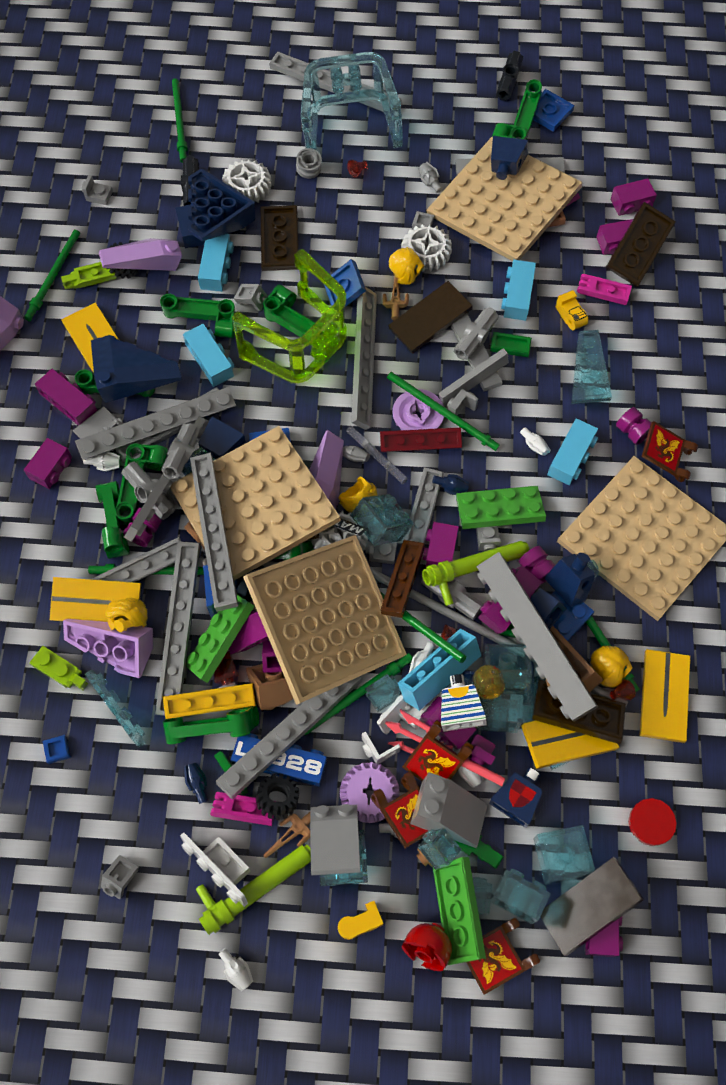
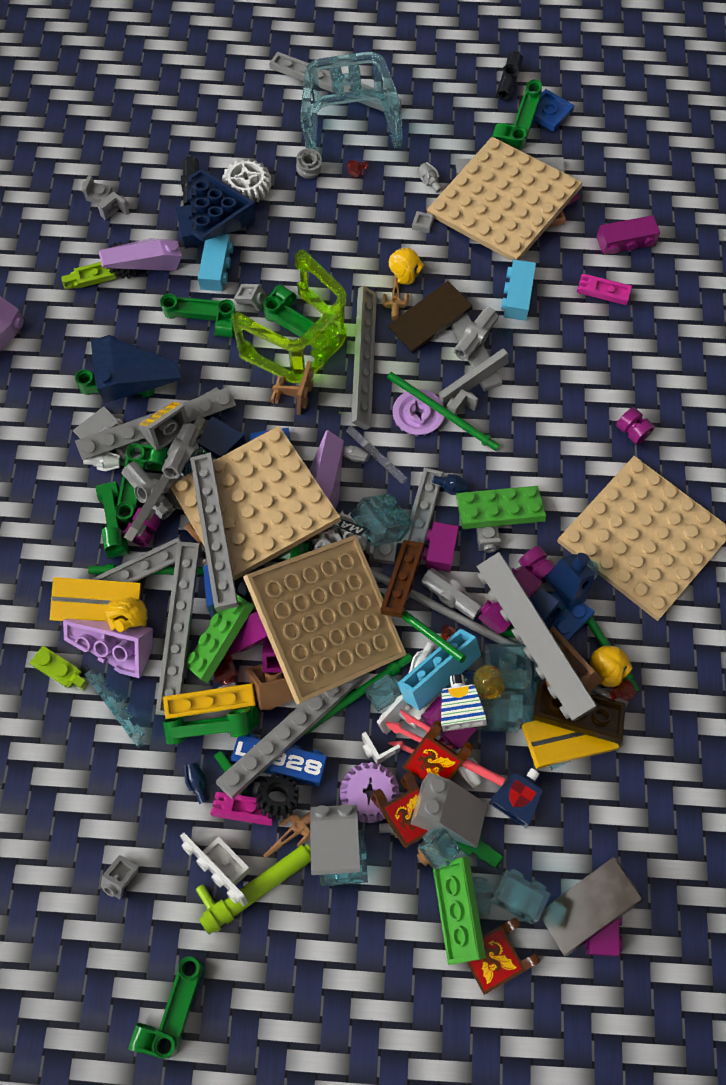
(36, 302): green bar -> none
(48, 463): magenta brick -> none
(56, 749): blue tile -> none
(66, 396): magenta brick -> none
(86, 326): yellow tile -> none
(111, 204): none -> light grey bracket
(147, 1038): none -> green piece
(164, 425): none -> light grey slope
(182, 146): green bar -> none
(209, 354): medium azure brick -> none
(236, 970): white piece -> none
(279, 237): dark brown tile -> none
(299, 392): none -> medium nougat plate
(350, 279): blue plate -> none
(353, 495): yellow hair -> none
(355, 926): yellow leg -> none
(420, 439): dark red plate -> none
(430, 945): red cylinder -> none
(438, 245): white gear -> none
(447, 571): lime cylinder -> none
(482, 751): magenta bracket -> none
(507, 155): dark blue torso -> none
(512, 344): green tile -> none
(535, 442): white piece -> none
(564, 855): clear light blue brick -> none
(571, 310): yellow leg -> none
(573, 452): medium azure brick -> none
(590, 371): clear light blue wing -> none
(630, 196): magenta brick -> none
(640, 244): dark brown tile -> none
(652, 822): red tile -> none
(665, 450): flag -> none
(665, 696): yellow tile -> none

